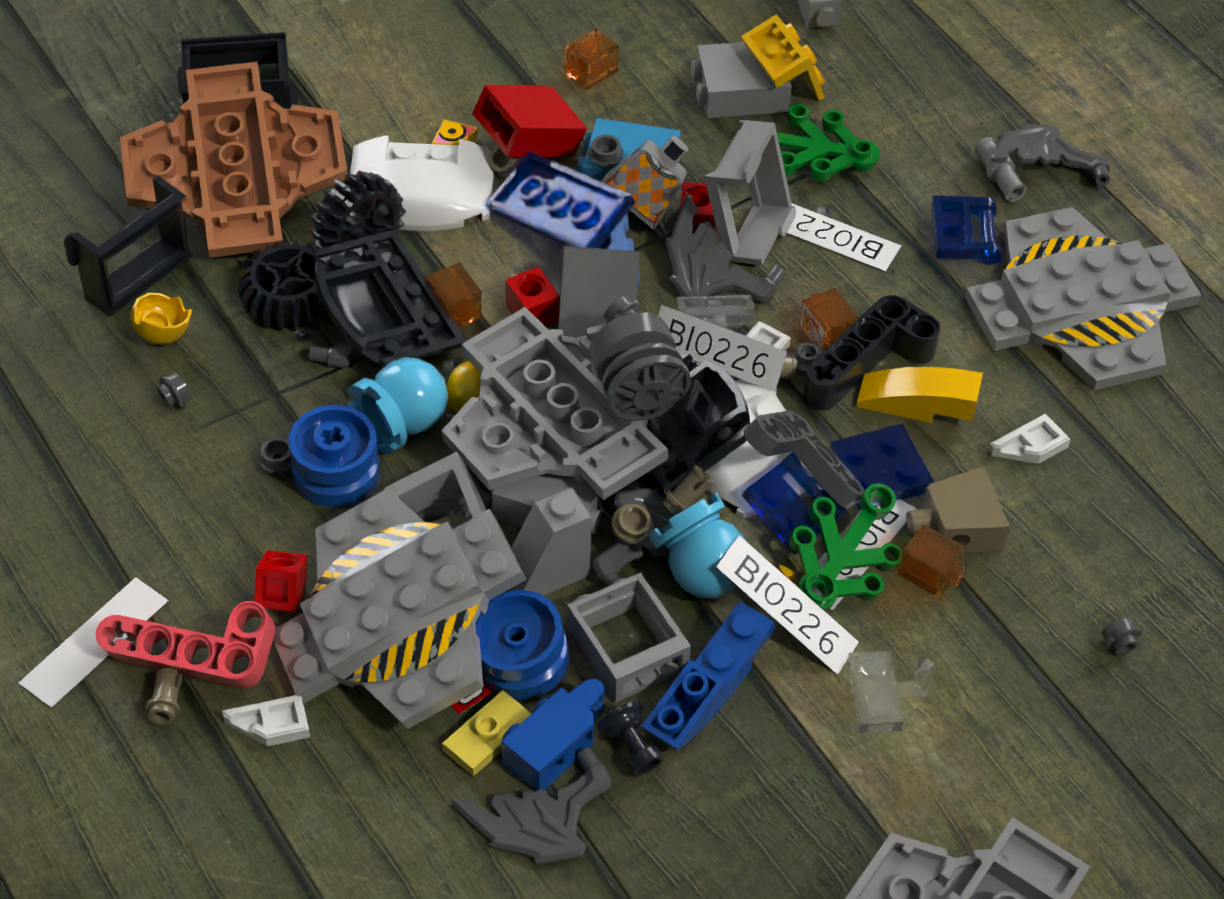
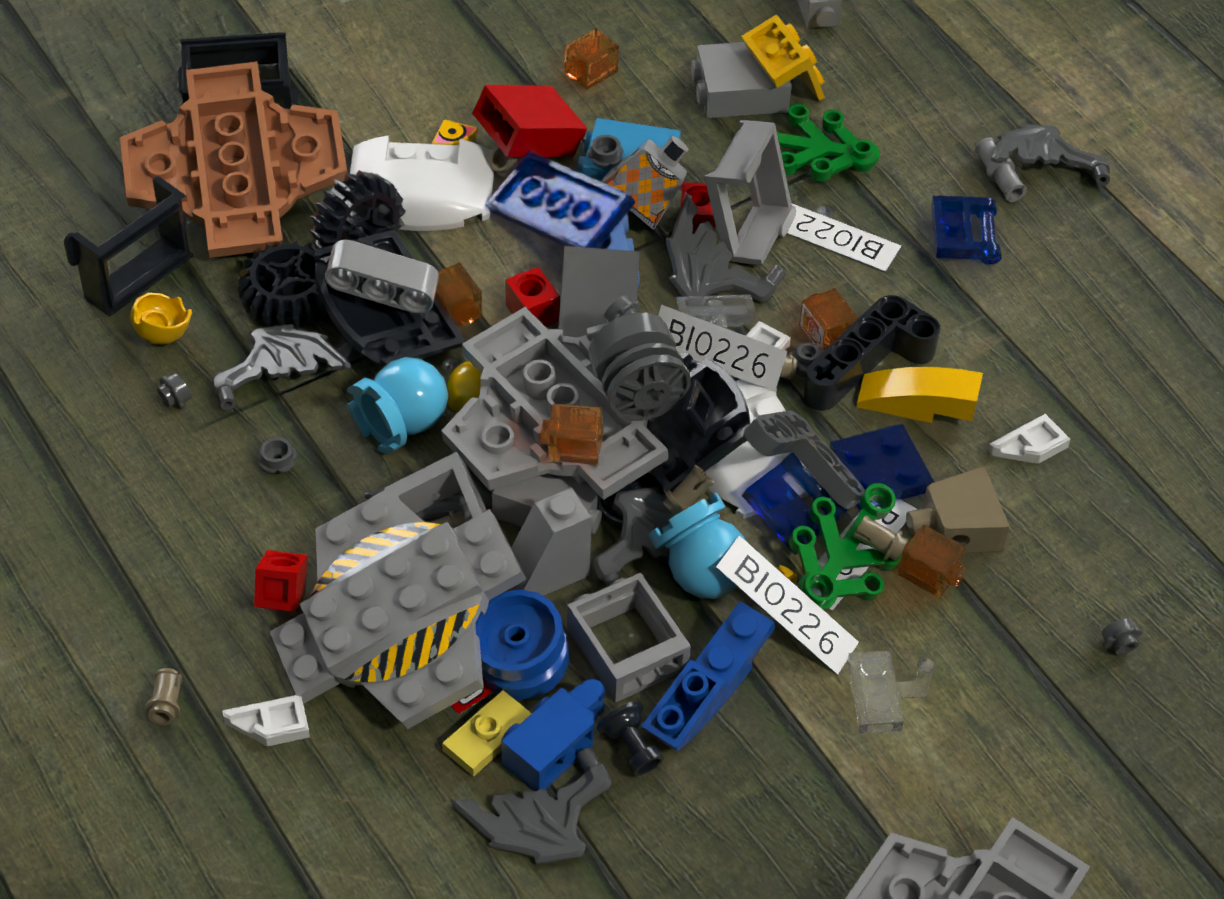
(81, 652): white sticker -> none
(184, 643): coral beam -> none
(277, 352): none -> animal
(334, 455): blue wheel -> none
(382, 276): none -> light grey beam
(573, 434): none -> clear orange brick
(632, 523): dark tan plate -> none
(880, 538): none -> dark tan pin
(1084, 297): light grey plate -> none

